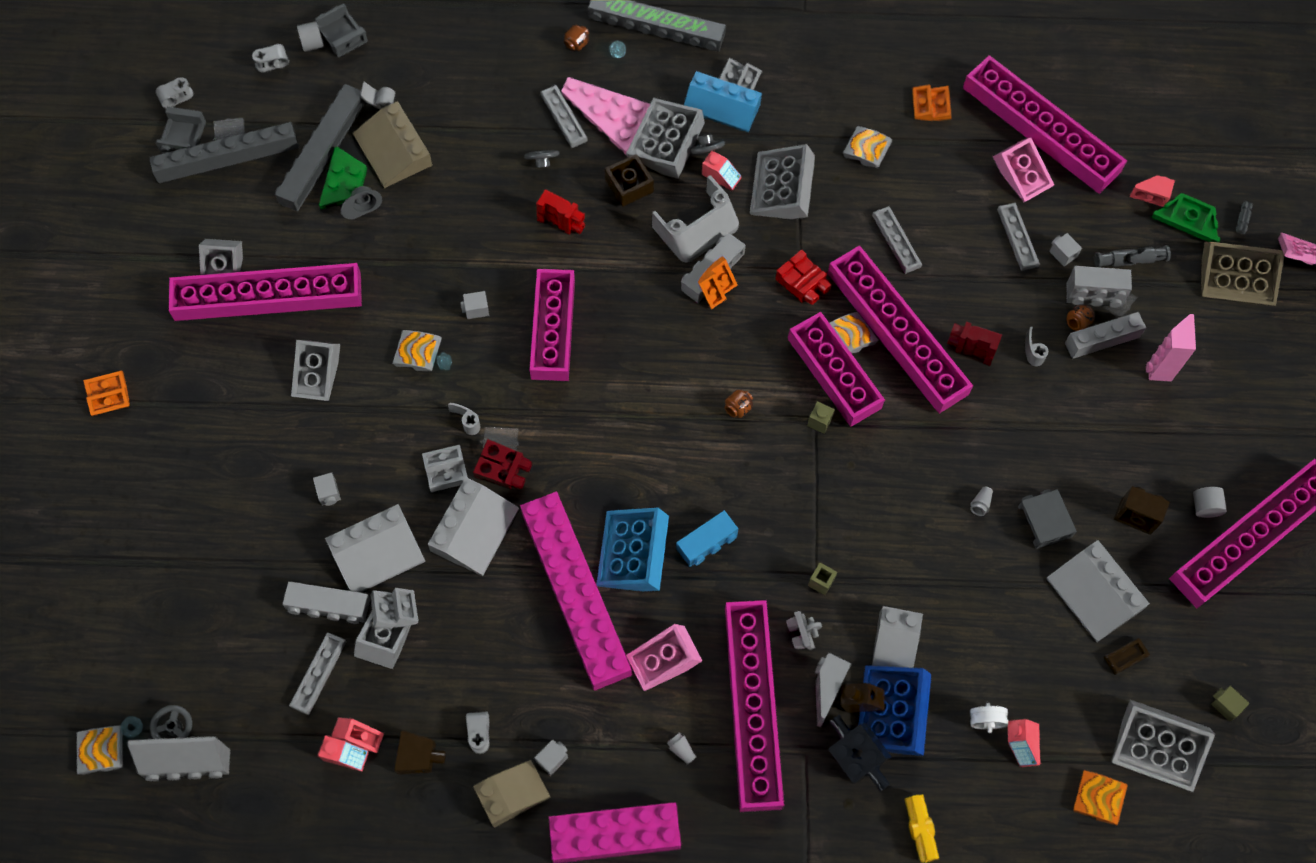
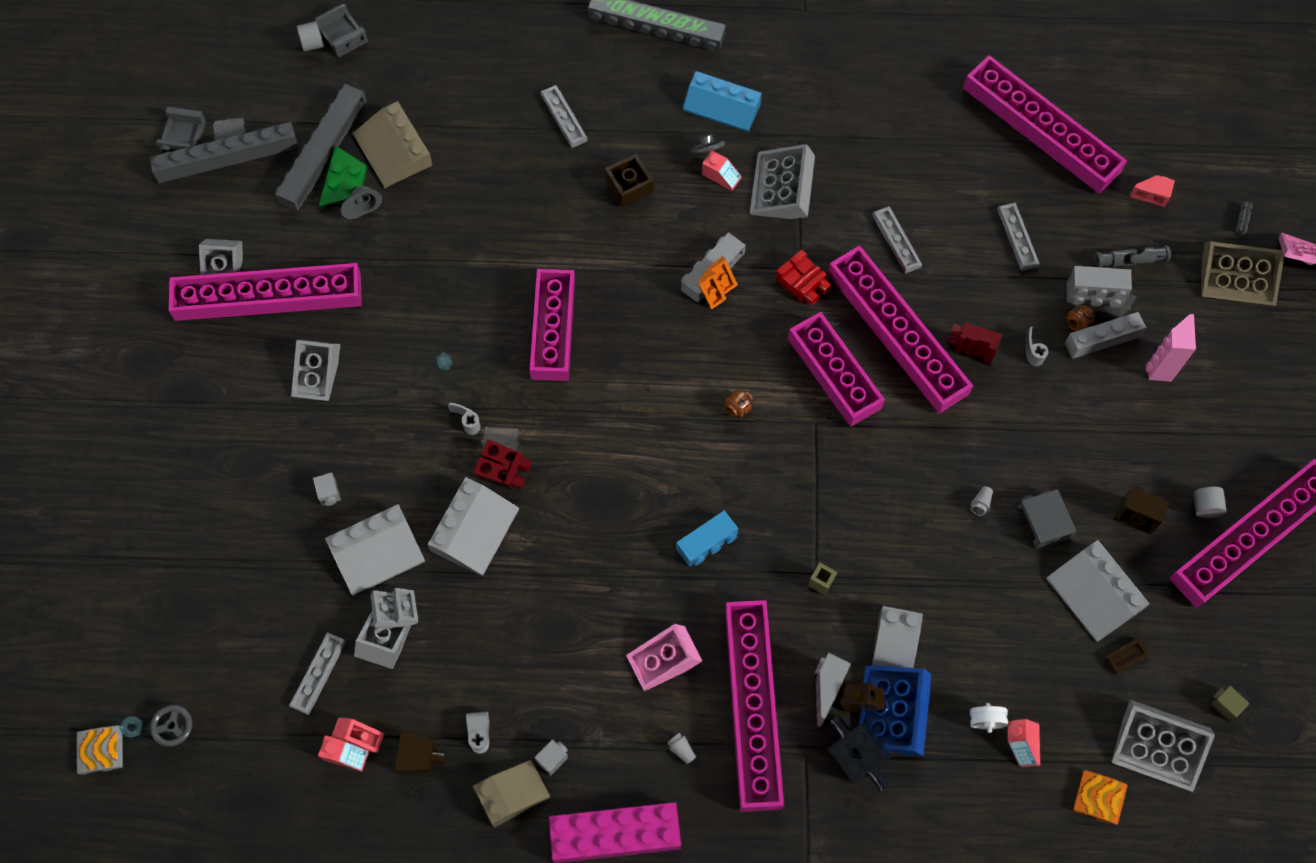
(106, 393): orange slope -> none
(172, 92): light grey piece -> none
(180, 758): light grey slope -> none
(272, 57): light grey piece -> none
(326, 602): light grey brick -> none
(378, 99): light grey panel -> none
(417, 350): slope -> none
(444, 468): light grey slope -> none
(475, 305): light grey brick -> none
(541, 157): dark grey piece -> none
(560, 212): red hips -> none
(576, 37): dark orange head -> none
(576, 591): dark pink brick -> none
(609, 111): bright pink wing -> none
(617, 45): clear light blue plate -> none
(633, 549): dark azure slope -> none
(667, 136): light grey slope -> none
(701, 235): light grey windscreen -> none
(740, 75): light grey slope -> none
(805, 639): light grey hips -> none
(820, 417): olive brick -> none
(854, 332): slope -> none
(867, 146): slope -> none
(921, 828): yellow piece -> none
(931, 103): orange slope -> none
(1024, 169): bright pink slope -> none
(1065, 249): light grey brick -> none
(1190, 216): green wing -> none

